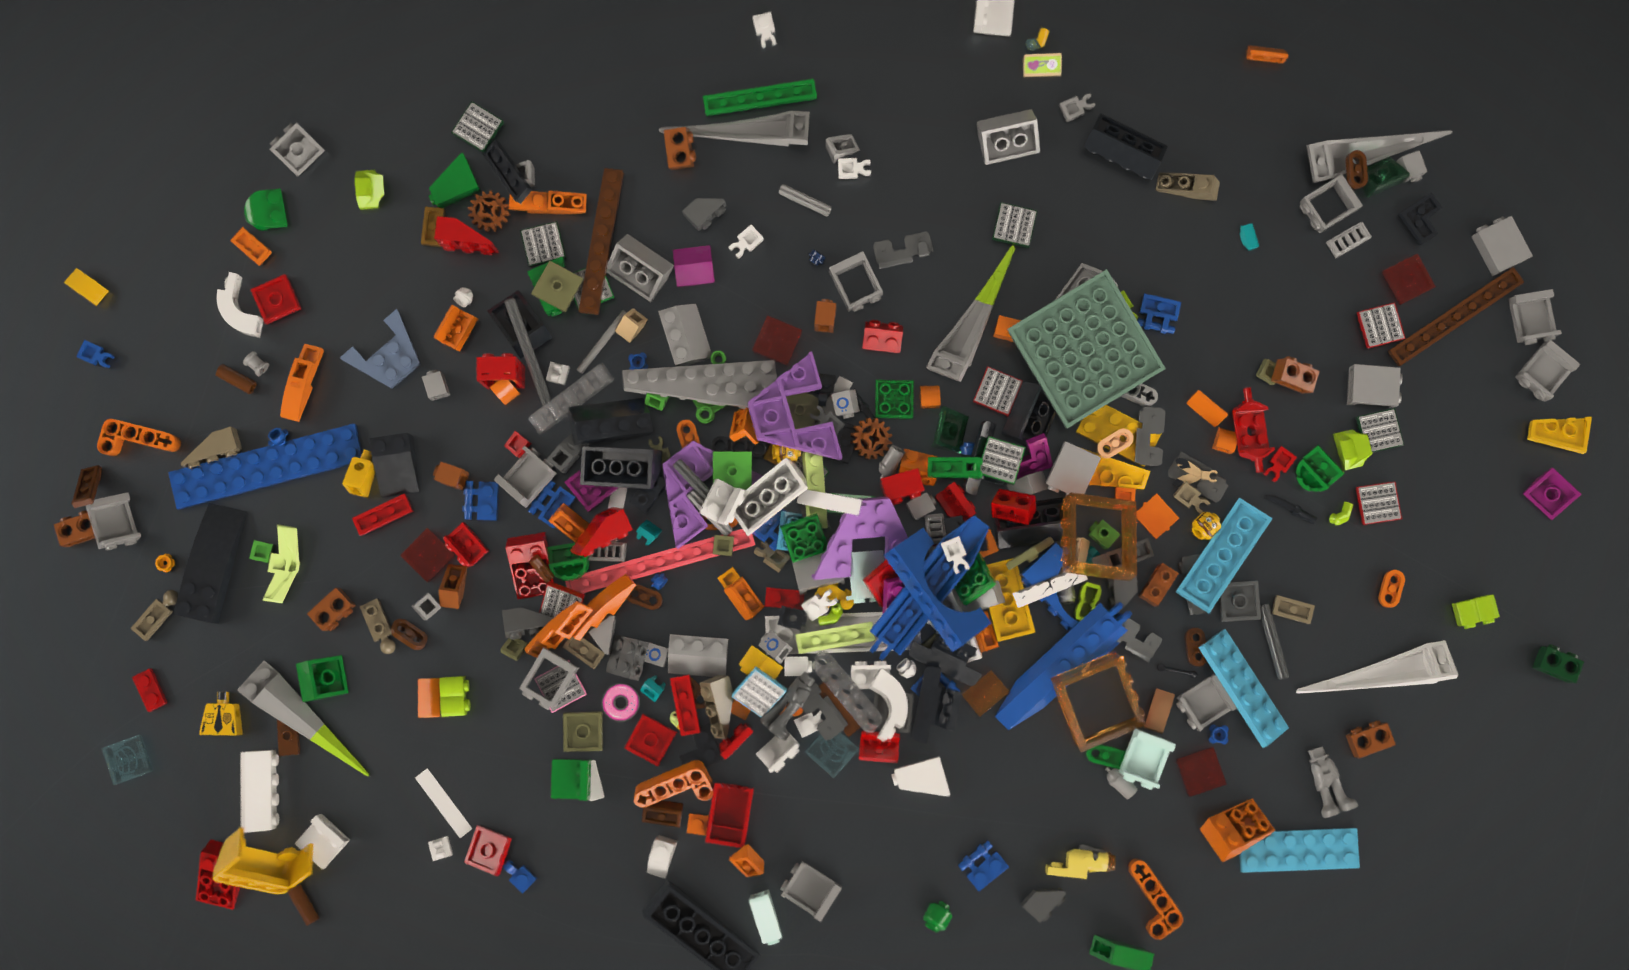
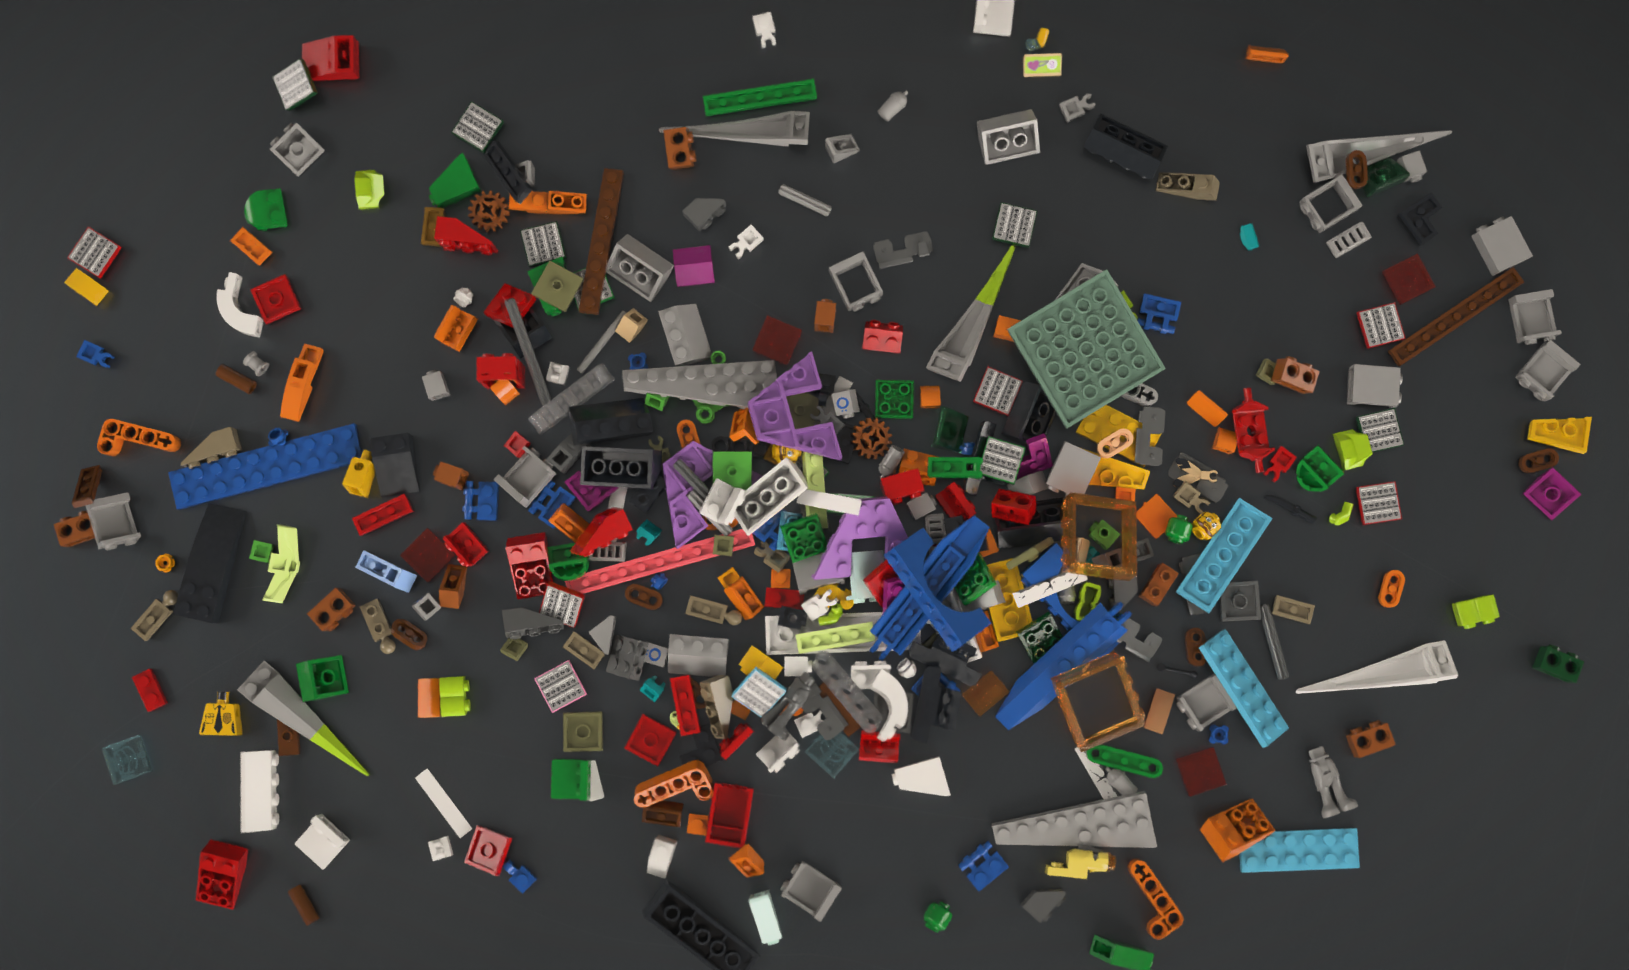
(94, 252): none -> tile
(260, 868): yellow windscreen -> none
(295, 84): none -> tile
(332, 58): none -> red slope
(386, 571): none -> light blue slope
(391, 361): sand blue wing -> none
(497, 308): none -> red plate
(539, 565): reddish brown piece -> none
(559, 661): light grey window -> none
(560, 627): orange slope -> none
(606, 602): orange slope -> none
(609, 702): tile -> none
(712, 611): none -> dark tan plate
(775, 646): light grey brick -> none
(780, 579): none -> orange plate
(816, 257): dark blue plate -> none
(849, 168): white plate -> none
(893, 105): none -> light grey piece
(954, 552): white plate -> none
(1039, 636): none -> dark green tile
(1098, 776): none -> white sticker
(1101, 823): none -> light grey wing
(1145, 758): light aqua panel -> none
(1179, 529): none -> green head
(1537, 460): none -> reddish brown plate

